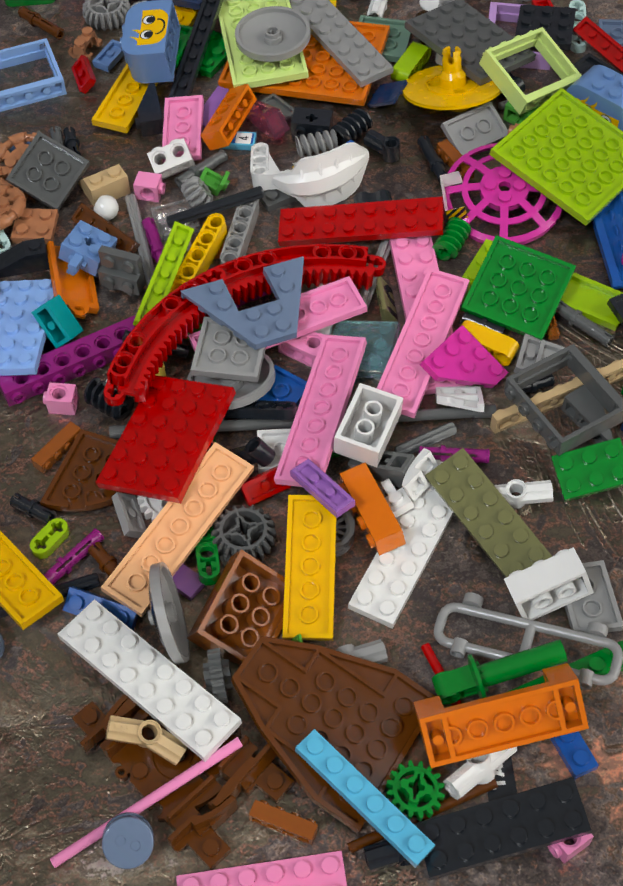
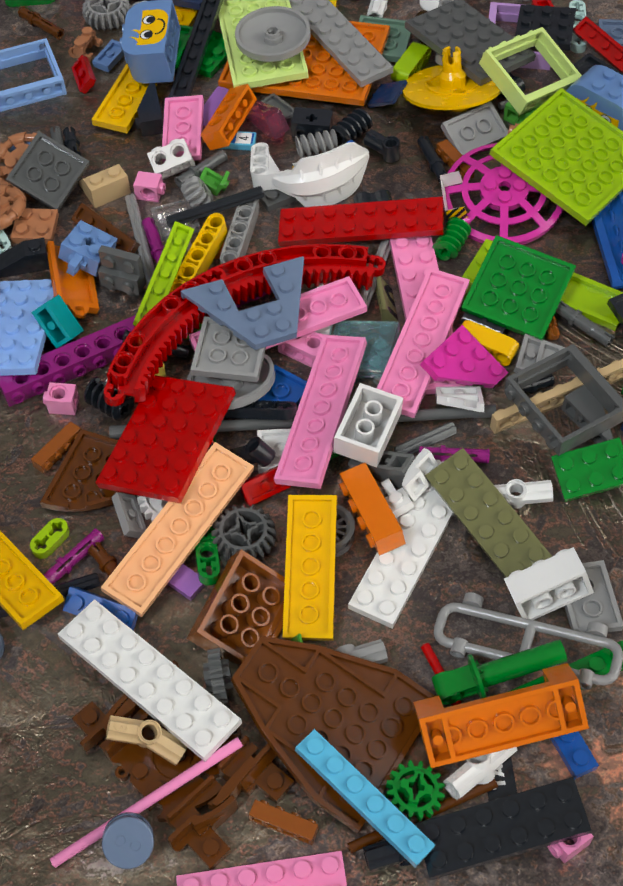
(32, 508): black pin -> none
(106, 207): white piece -> none
(167, 613): light grey dish -> none
(322, 488): medium lavender tile -> none

